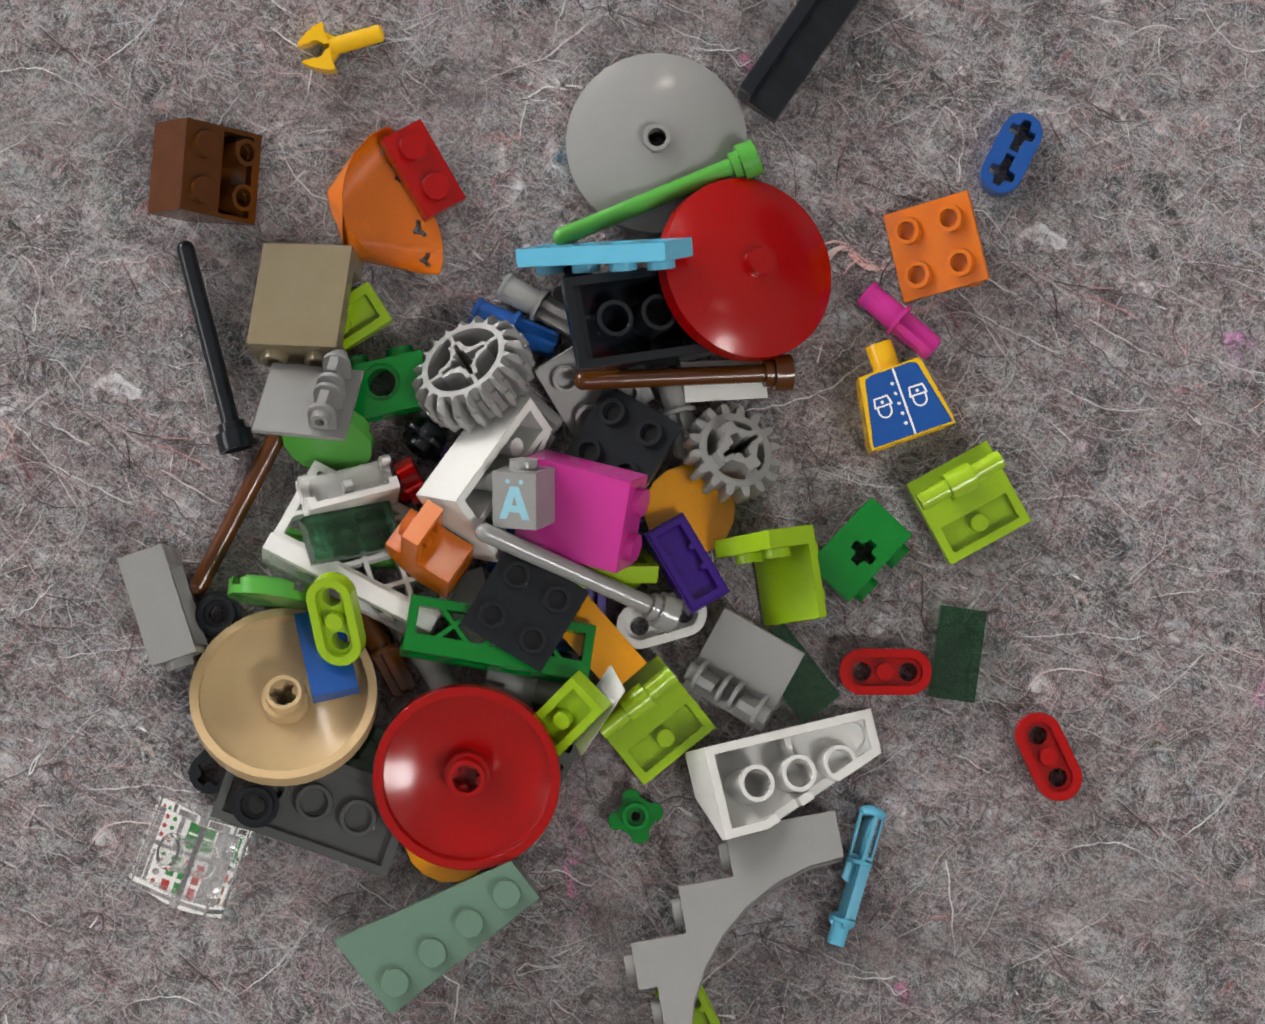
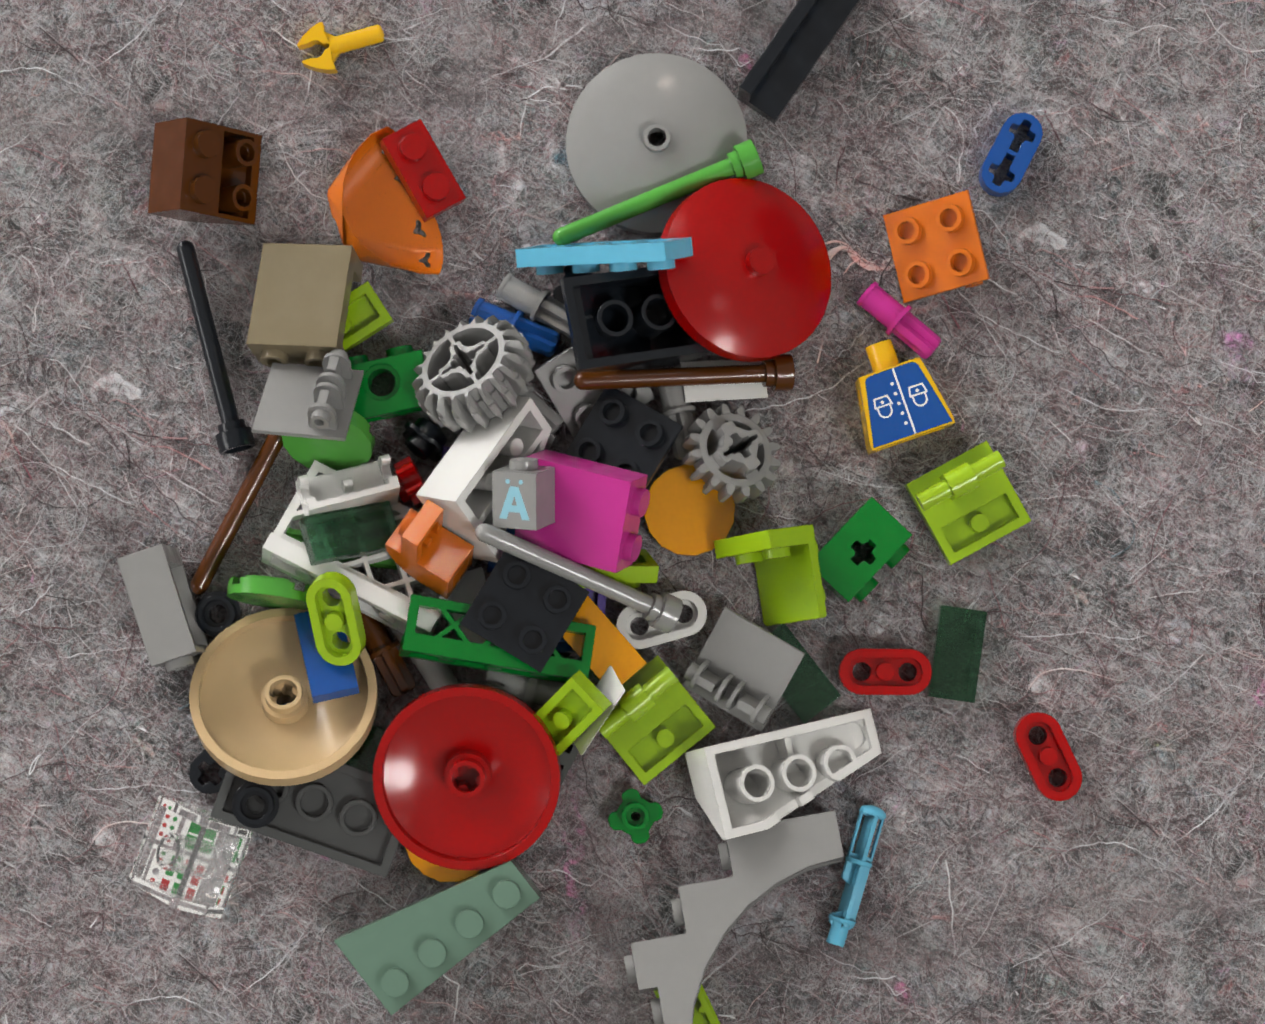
(685, 564): dark purple plate -> none

